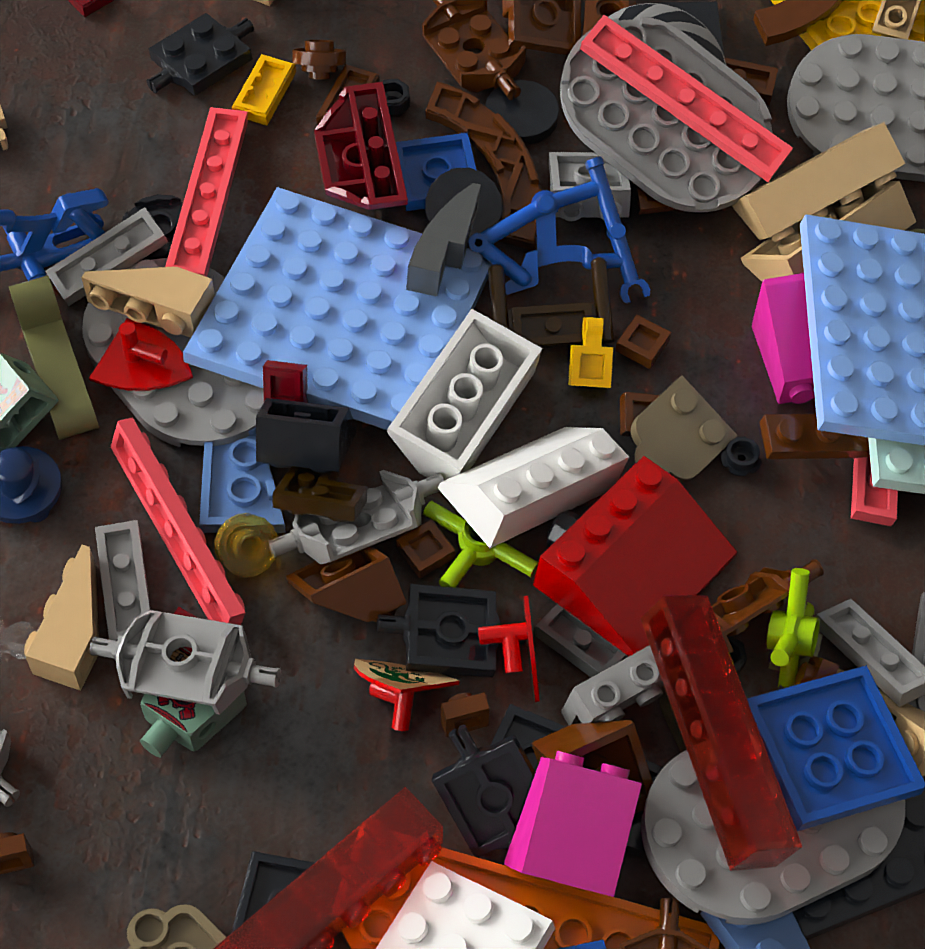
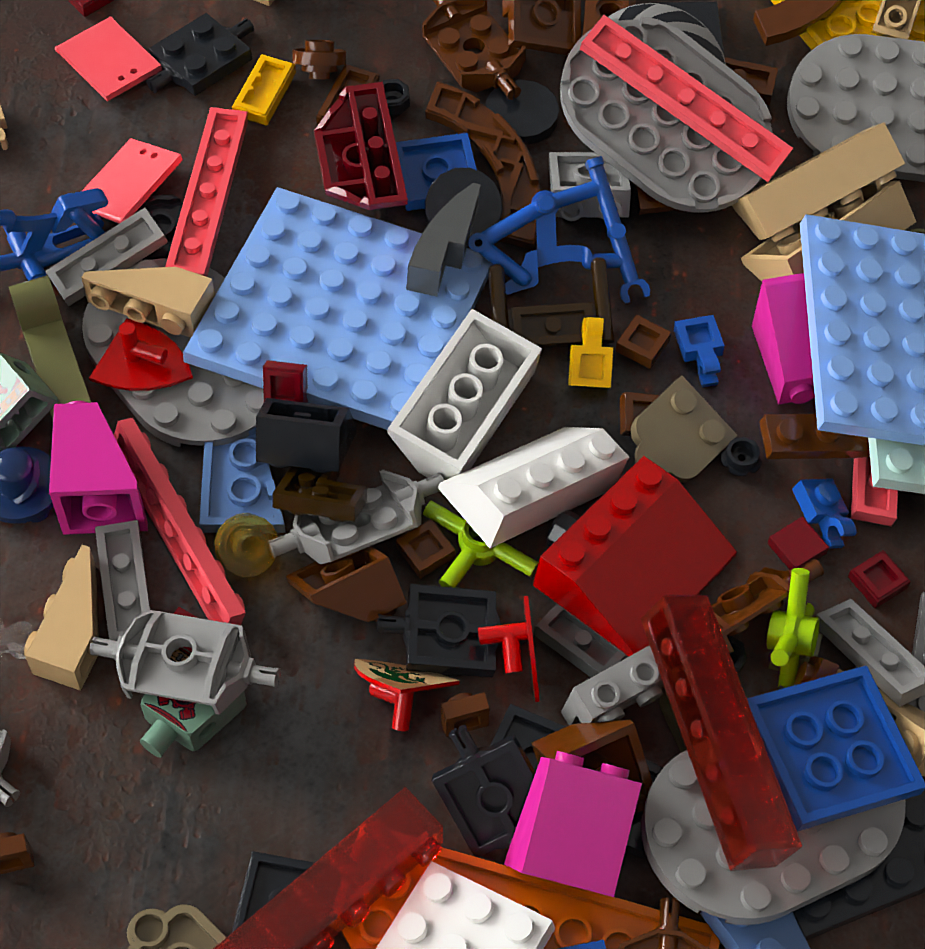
(89, 472): none -> dark pink slope
(109, 58): none -> coral container
(132, 178): none -> coral container
(701, 341): none -> blue plate
(797, 544): none -> dark red tile
(824, 505): none -> blue plate
(879, 579): none -> dark red tile

